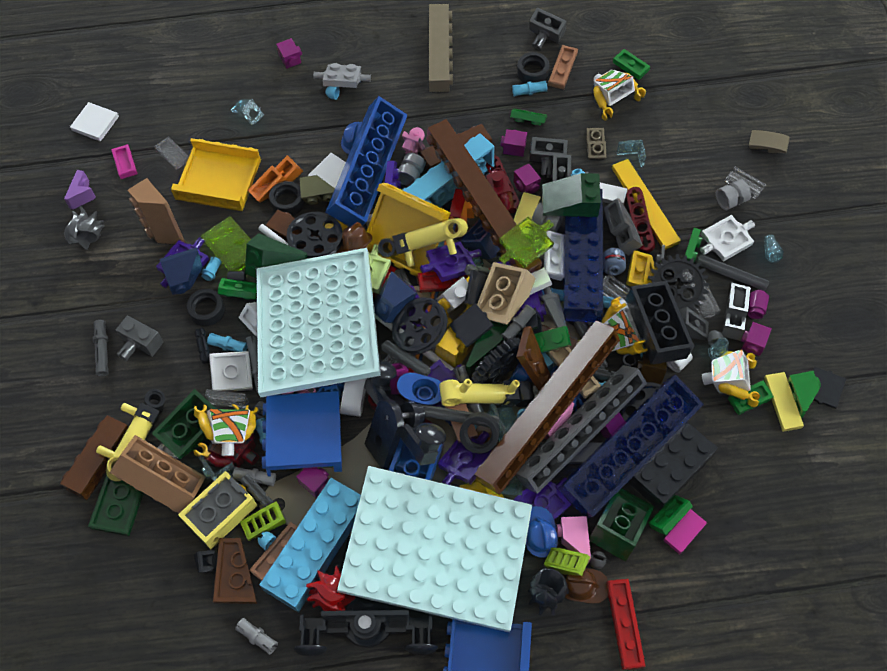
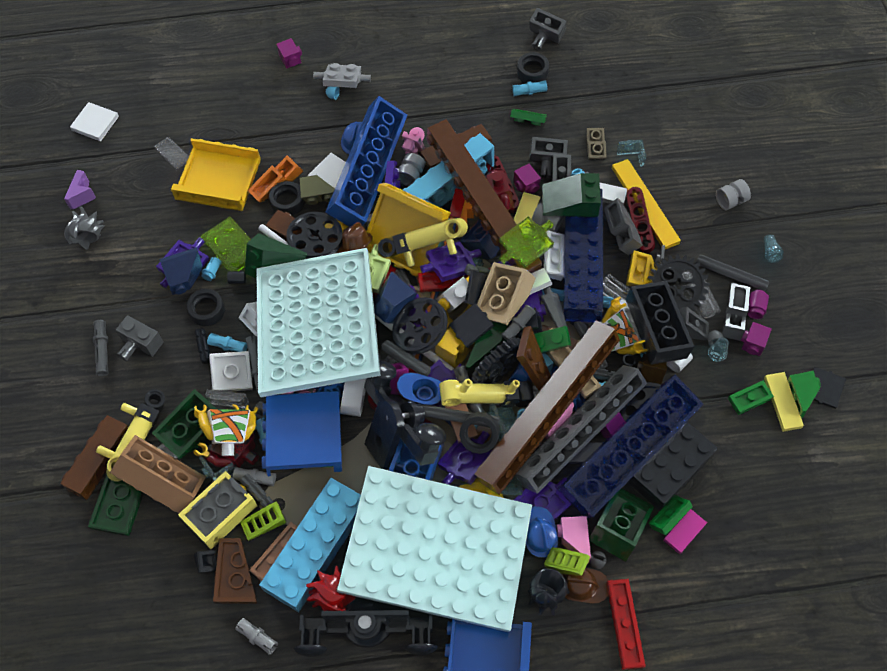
(124, 161): dark pink tile -> none
(154, 213): medium nougat slope -> none
(237, 288): green plate -> none
(245, 106): clear light blue bracket -> none
(266, 540): medium azure hinge -> none
(313, 480): magenta brick -> none
(439, 48): dark tan brick -> none
(514, 142): magenta brick -> none
(563, 67): nougat tile -> none
(613, 87): torso -> none
(614, 261): sand blue head -> none
(631, 64): green plate -> none
(694, 242): green plate -> none
(727, 237): white plate -> none
(732, 376): torso -> none
(751, 181): clear tile -> none
(769, 140): dark tan slope -> none

